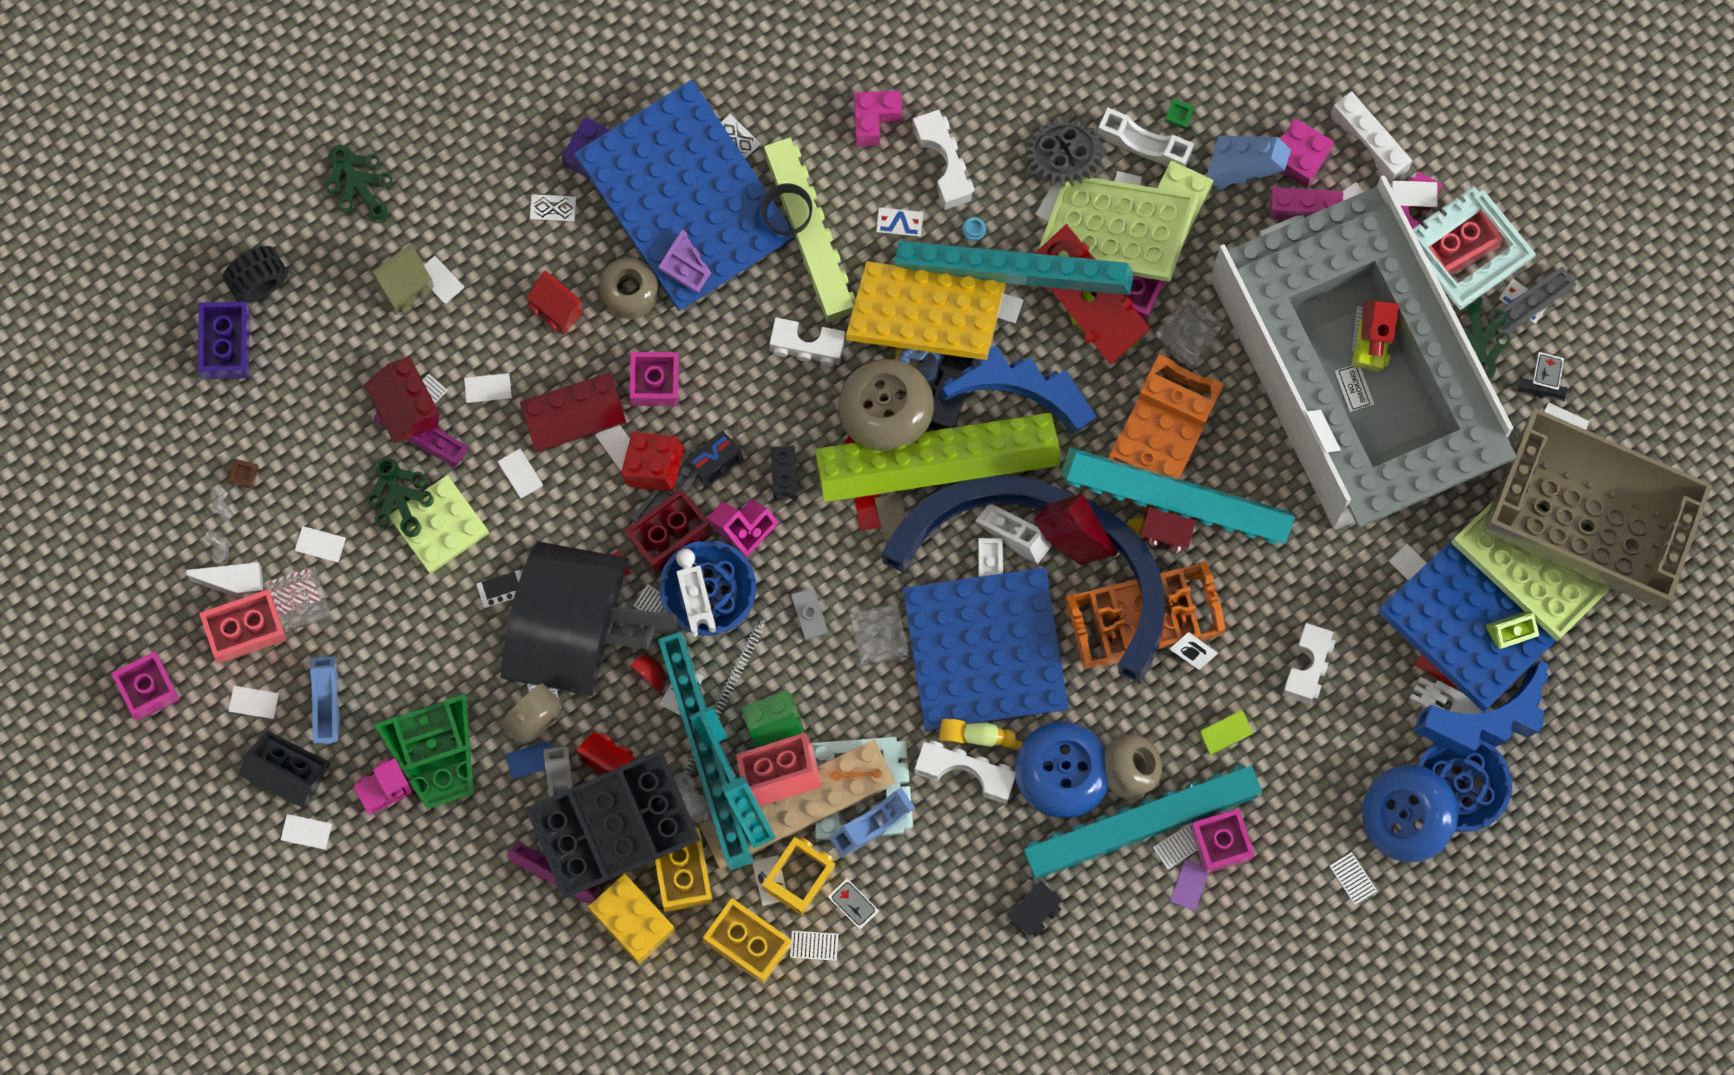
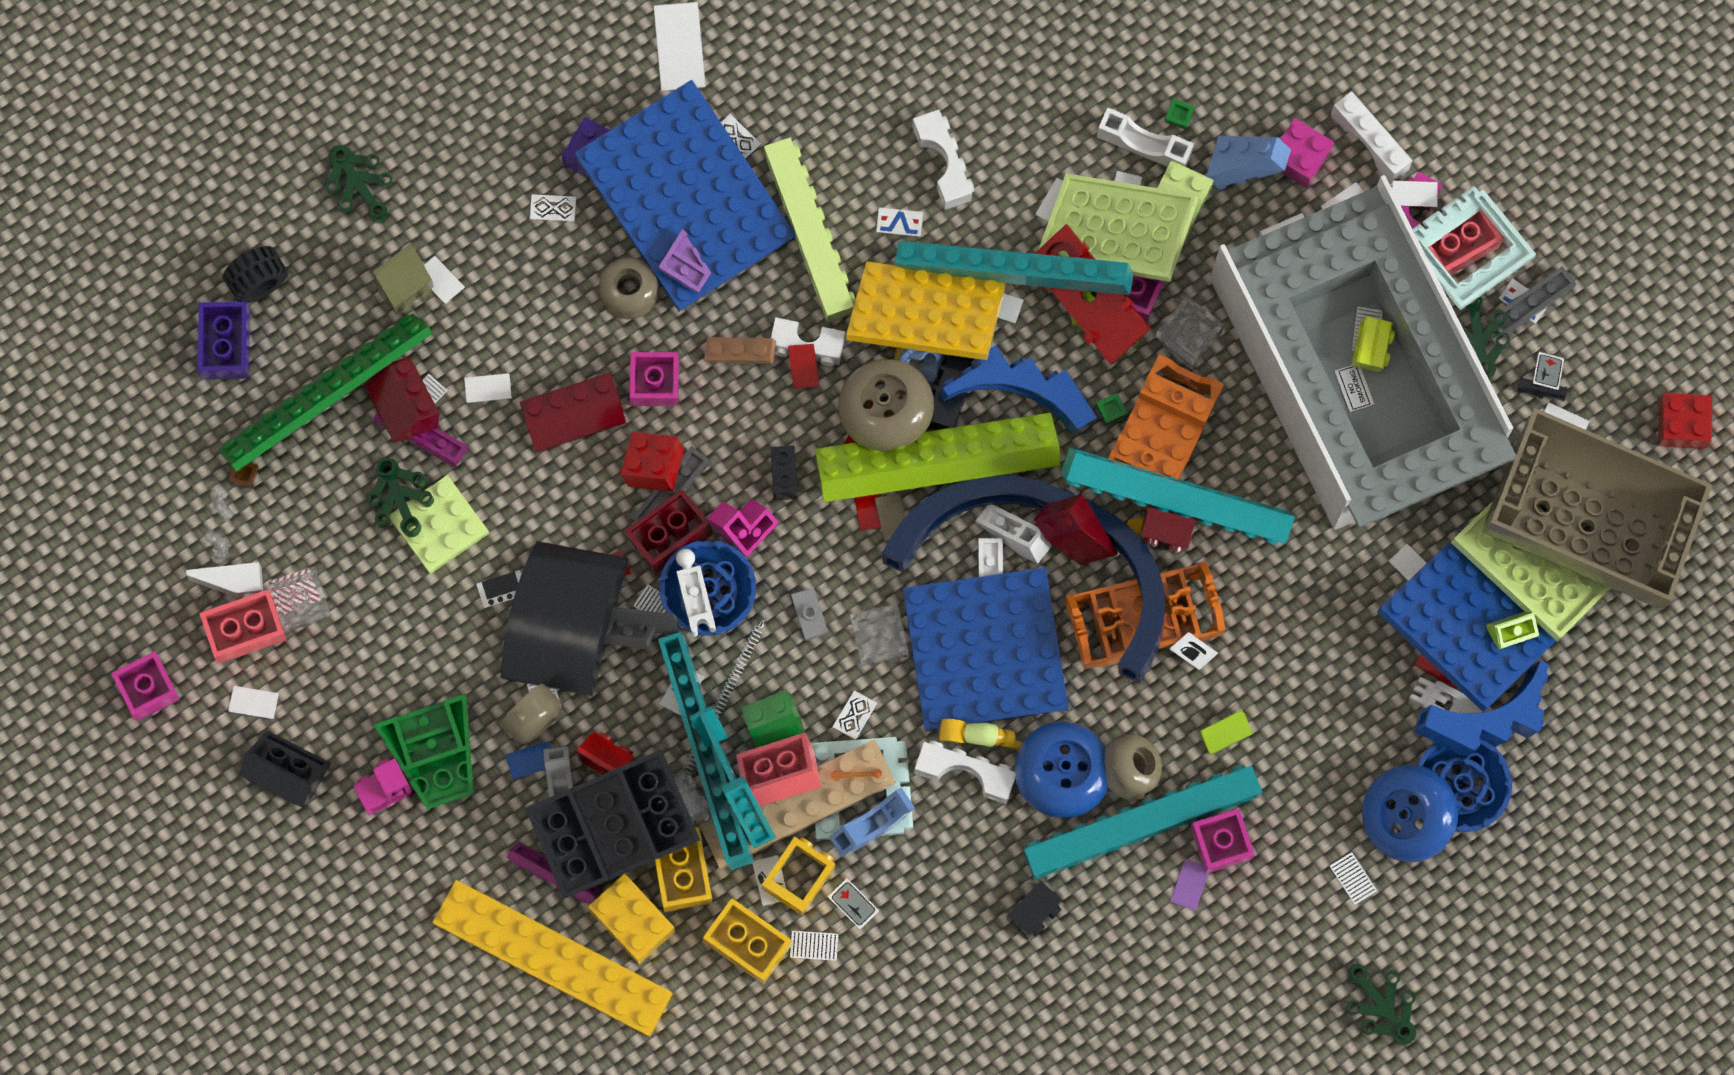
(306, 831): white sticker -> none
(320, 544): white sticker -> none
(324, 392): none -> green plate
(325, 700): medium blue arch -> none
(520, 473): white sticker -> none
(552, 958): none -> yellow plate
(554, 303): red slope -> none
(615, 443): white sticker -> none
(650, 672): red brick -> none
(679, 45): none -> white sticker
(715, 458): black panel -> none
(740, 350): none -> medium nougat plate
(780, 189): black tyre -> none
(803, 366): none -> red sticker
(855, 715): none -> white sticker
(872, 109): dark pink brick -> none
(974, 229): medium azure plate -> none
(1046, 161): dark grey gear -> none
(1111, 409): none -> green plate
(1176, 847): white sticker -> none
(1292, 202): dark pink arch -> none
(1303, 684): white arch -> none
(1323, 431): white sticker -> none
(1382, 317): red torso -> none
(1383, 1007): none -> dark green plant
(1685, 420): none -> red brick

